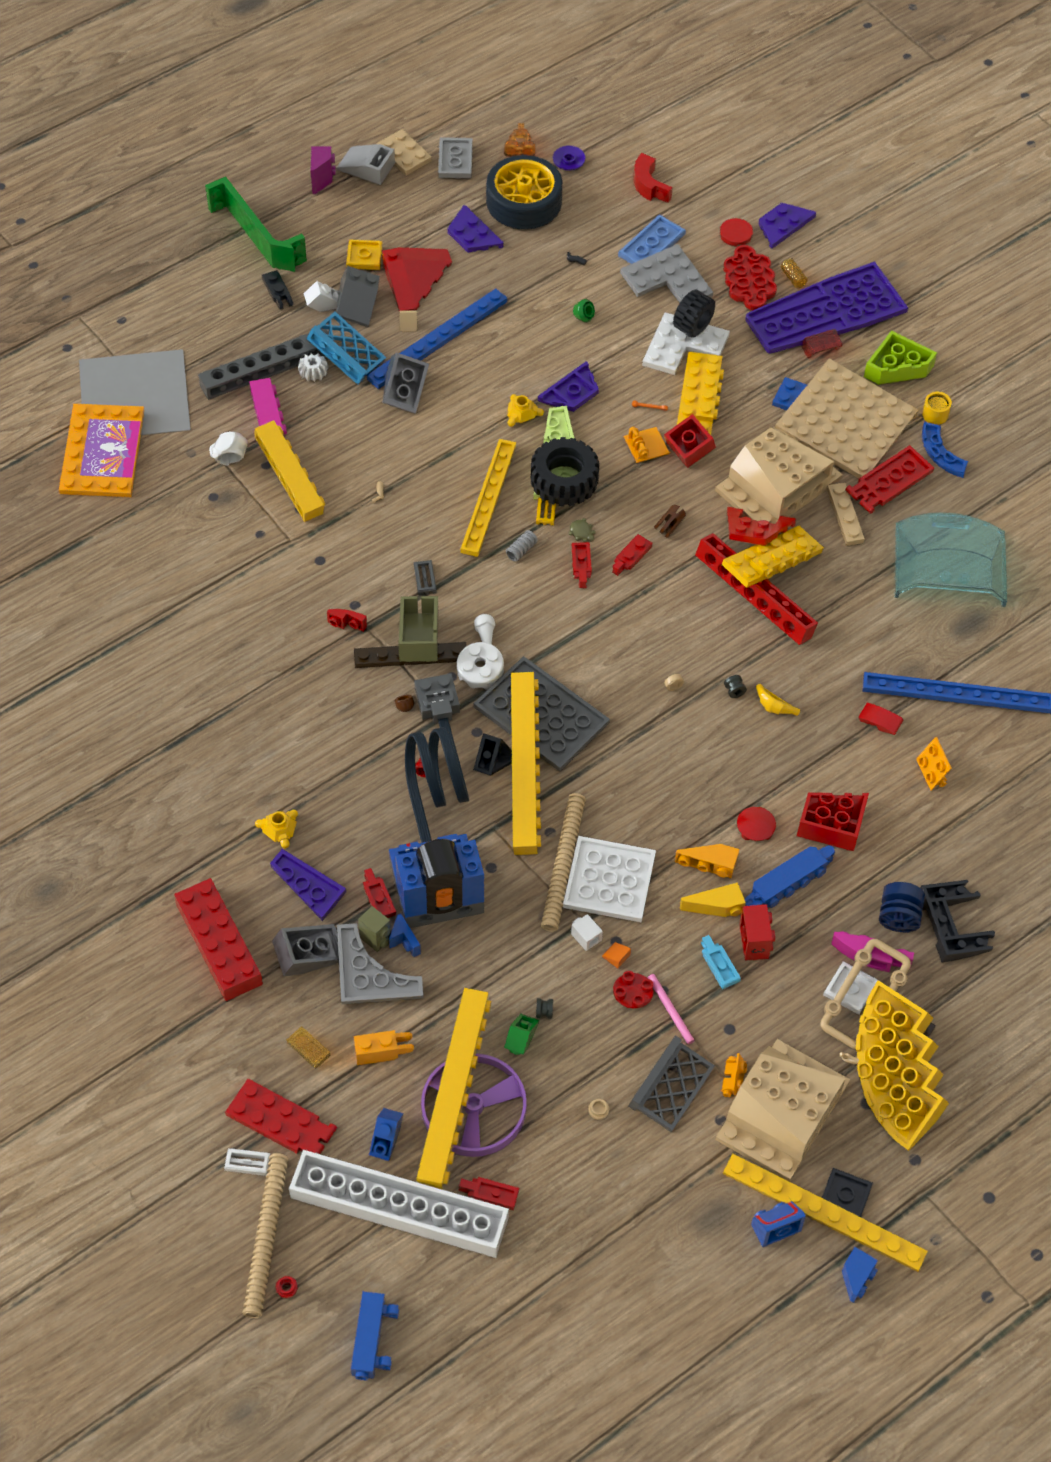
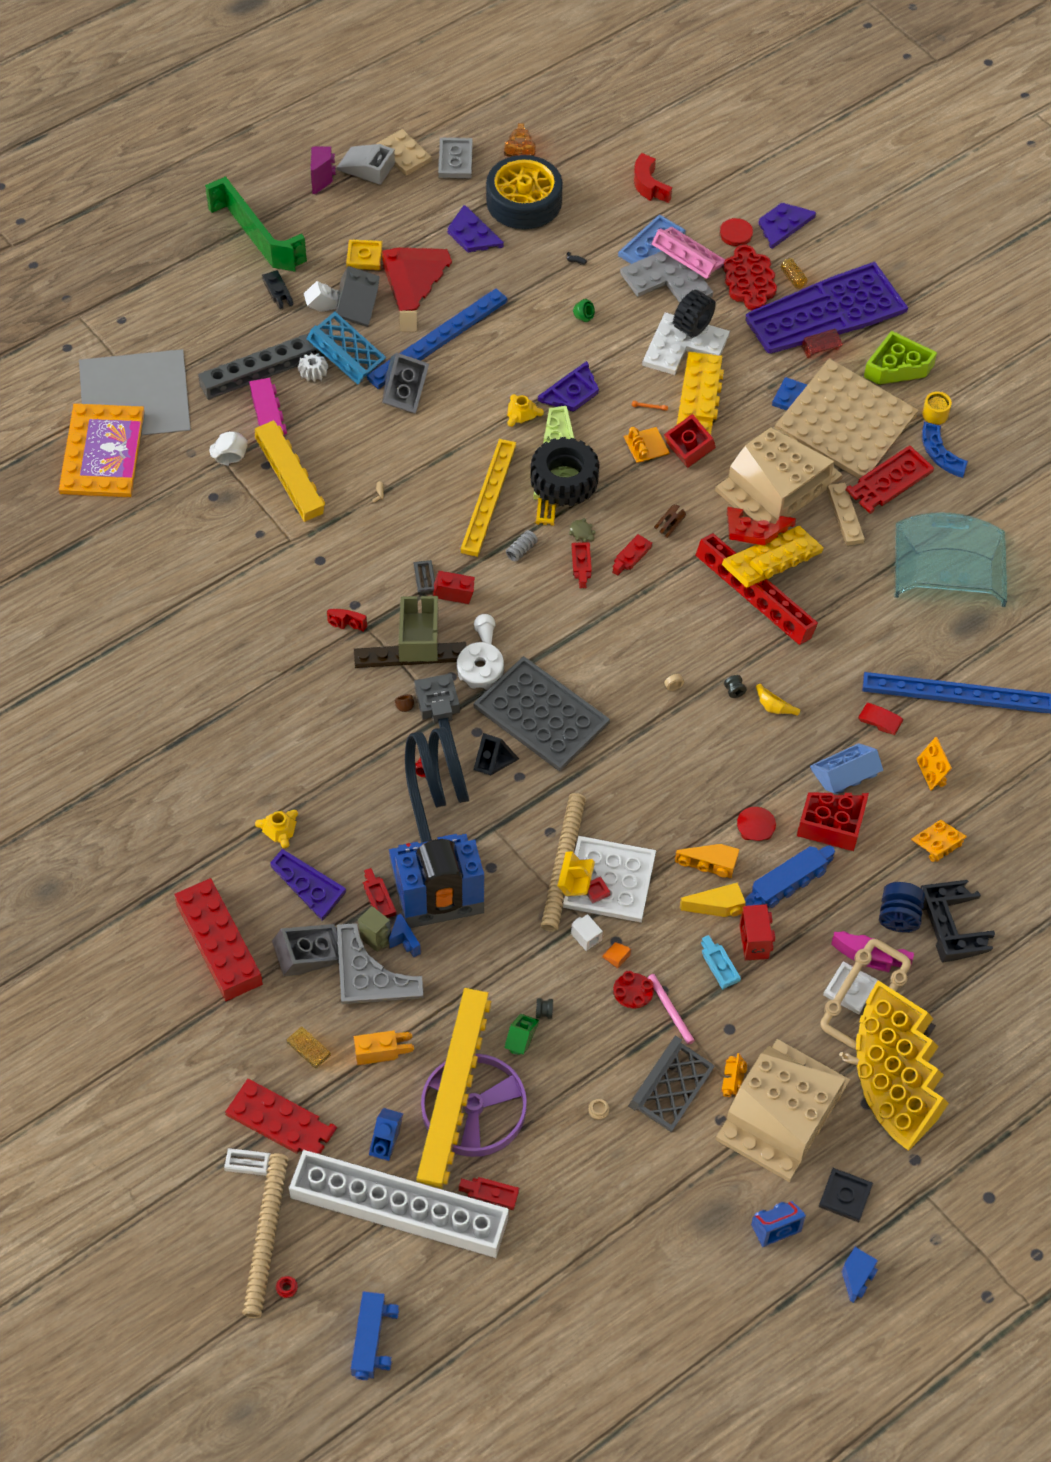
(454, 587): none -> red brick
(524, 763): yellow brick -> none
(569, 158): dark purple dish -> none
(575, 875): none -> yellow panel
(597, 890): none -> red tile
(687, 251): none -> bright pink fence
(826, 1212): yellow plate -> none
(847, 768): none -> medium blue slope
(939, 840): none -> light orange hinge

